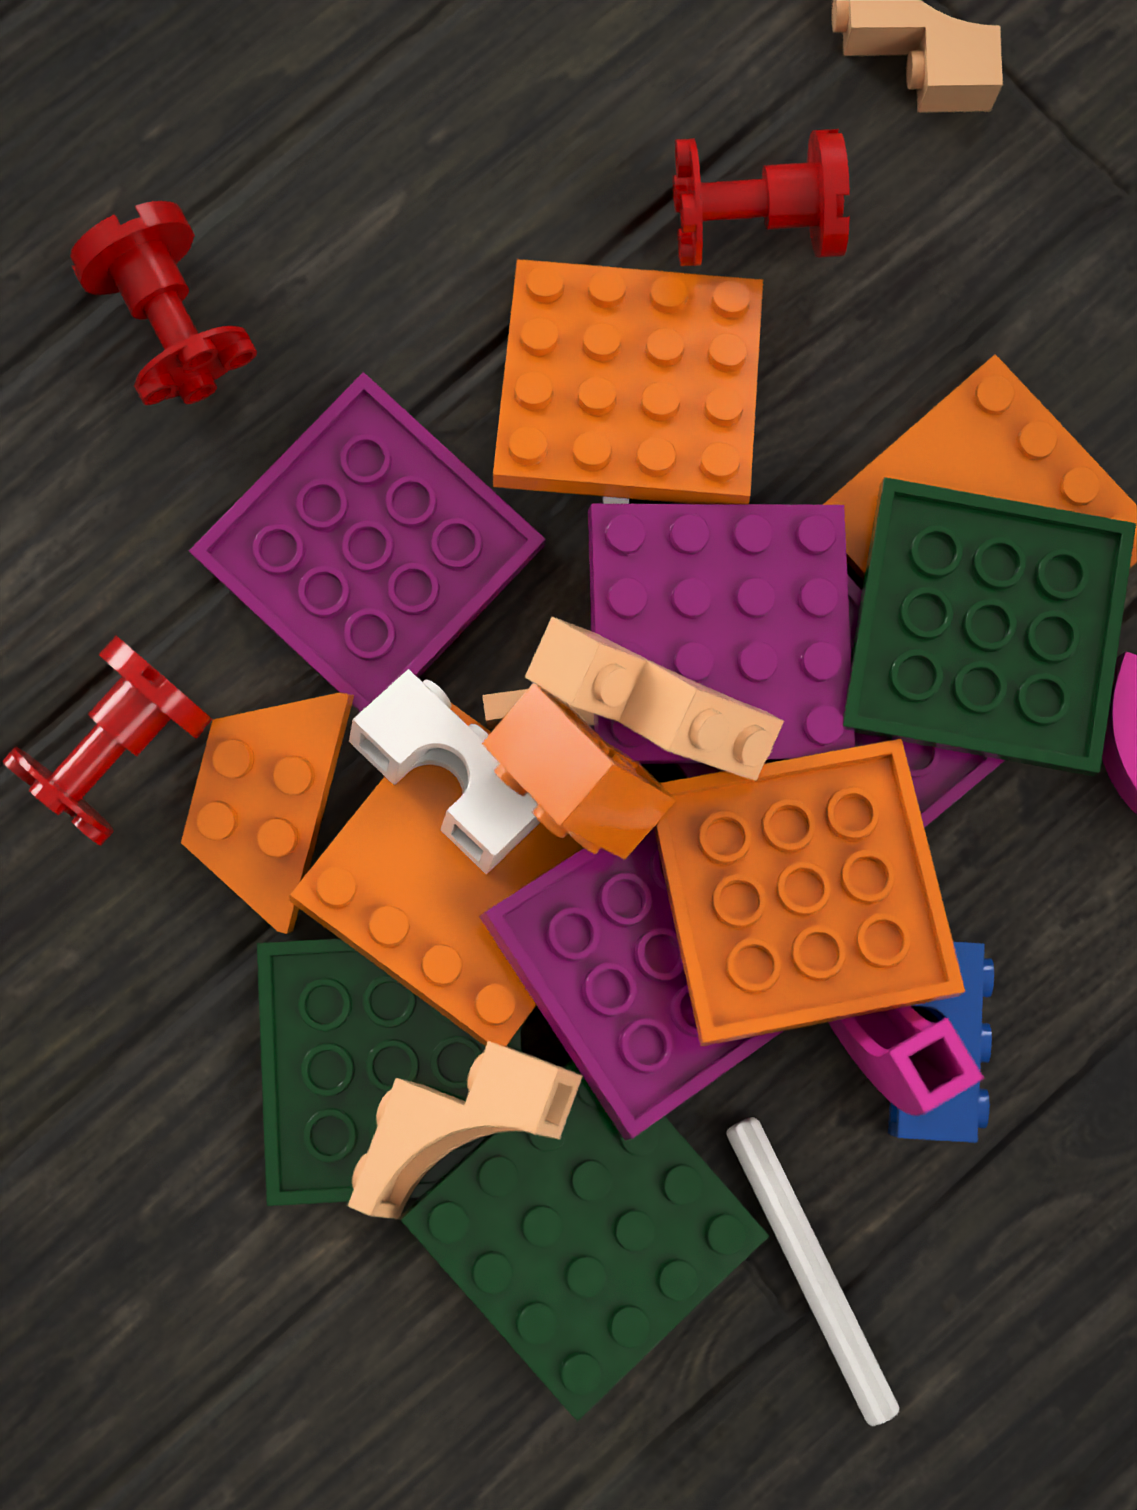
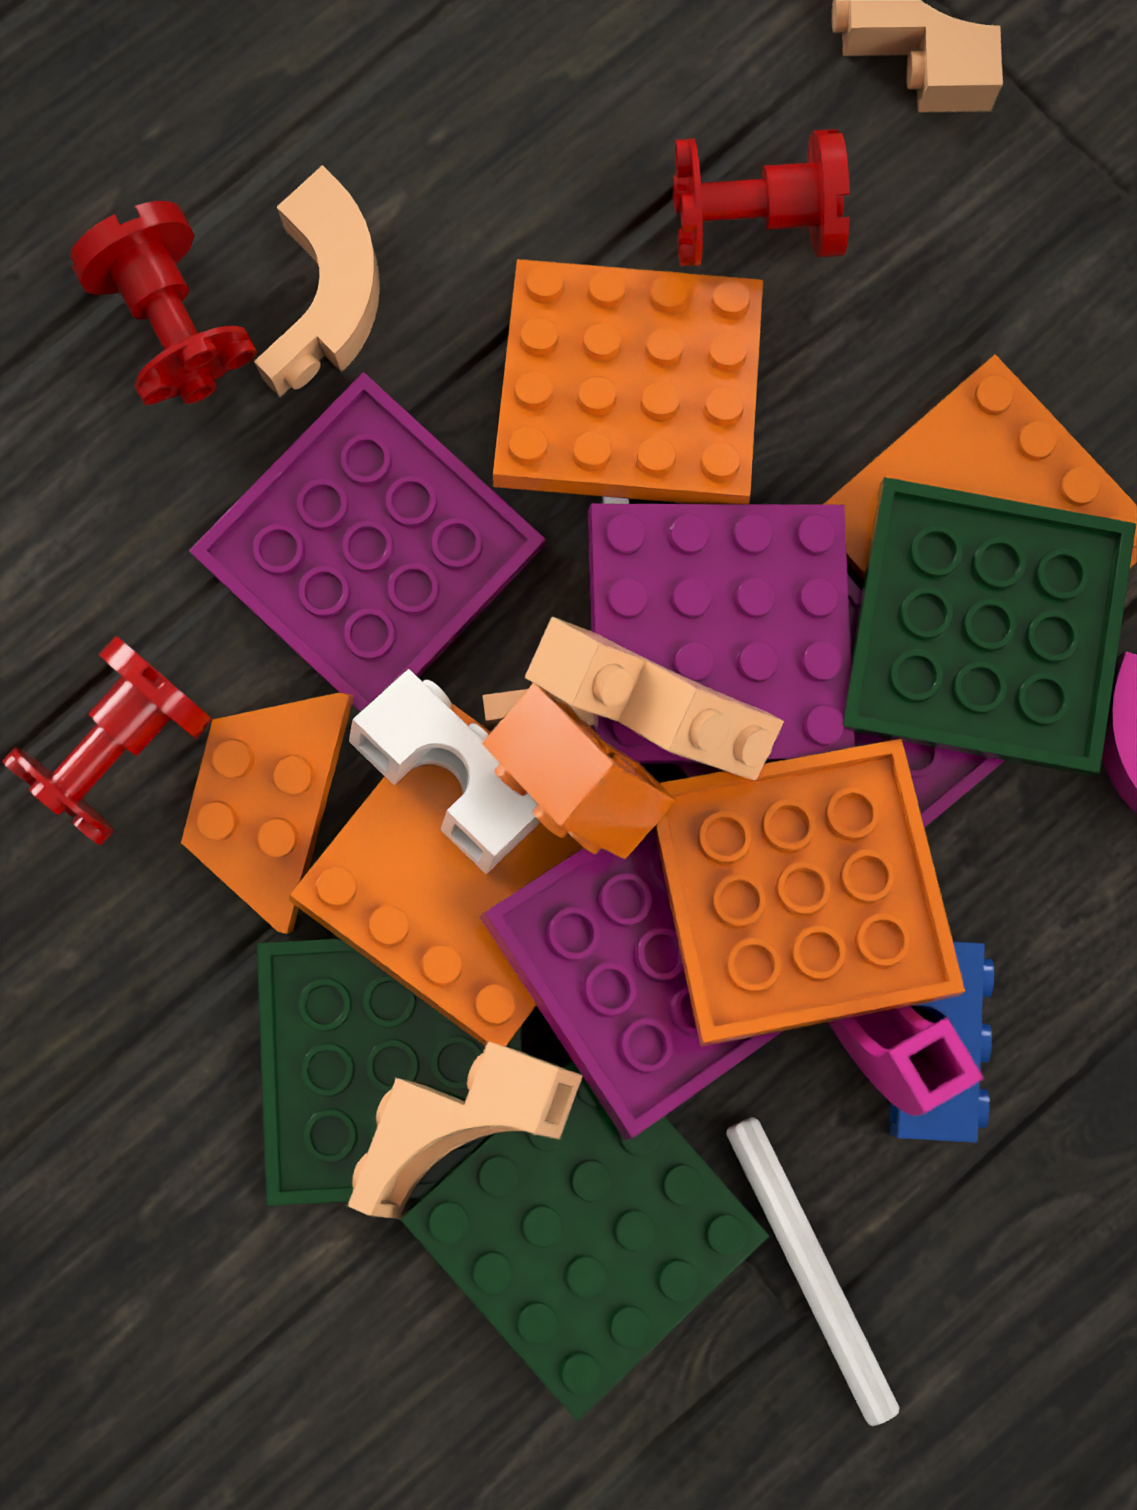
(345, 306): none -> light nougat arch

